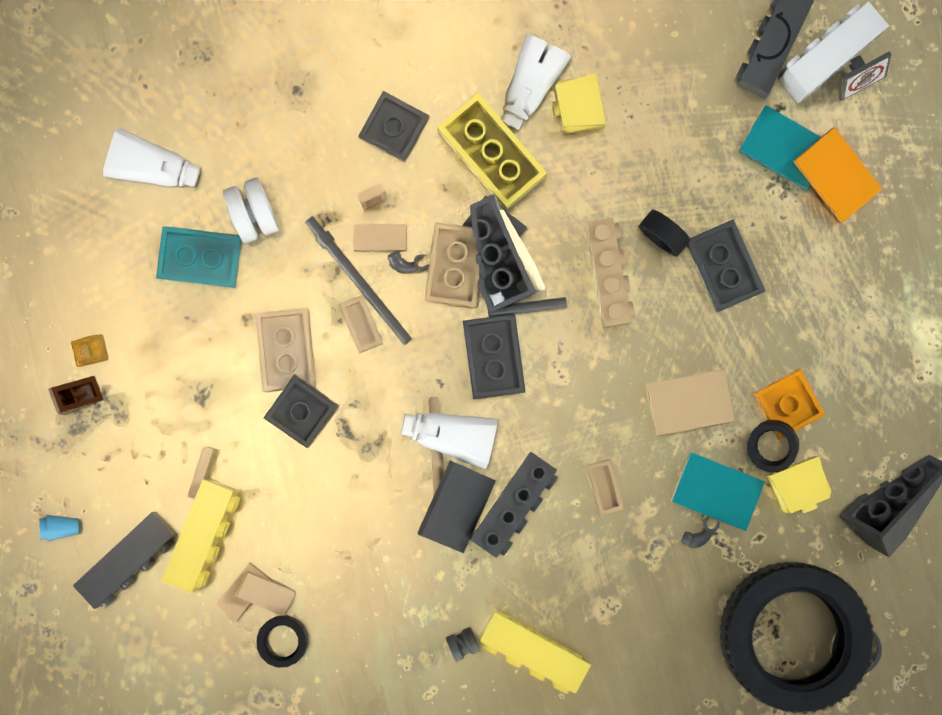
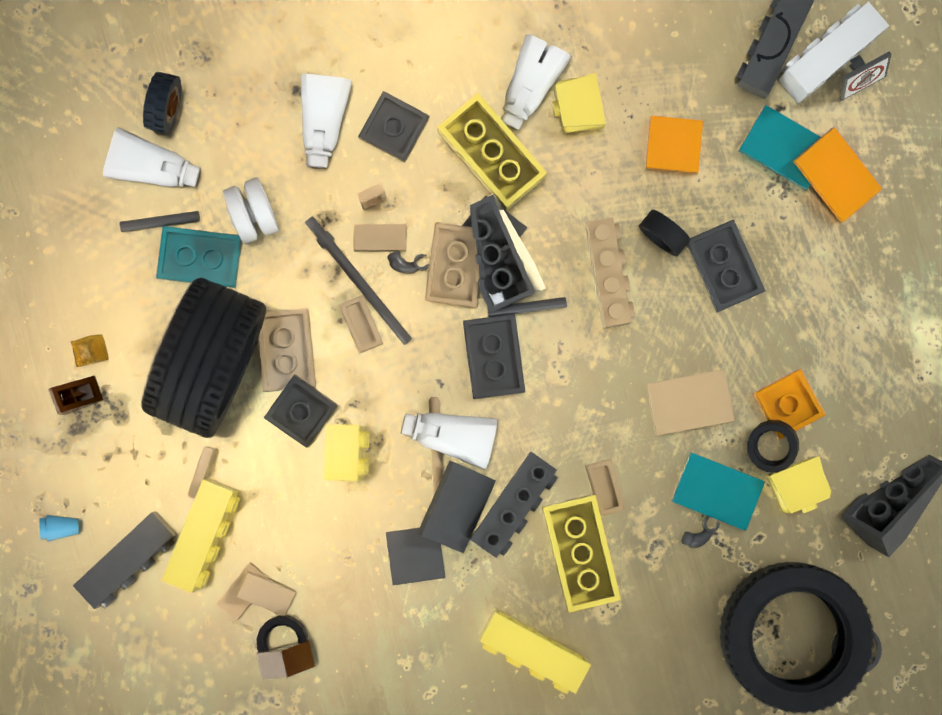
(159, 221): none -> dark grey piece
(162, 102): none -> black wheel
(203, 357): none -> black tyre
(286, 660): none -> reddish brown slope
(322, 114): none -> white piece
(346, 452): none -> light yellow brick
(413, 557): none -> dark grey tile
(462, 644): dark grey wheel -> none
(581, 553): none -> light yellow brick
(674, 144): none -> light orange tile

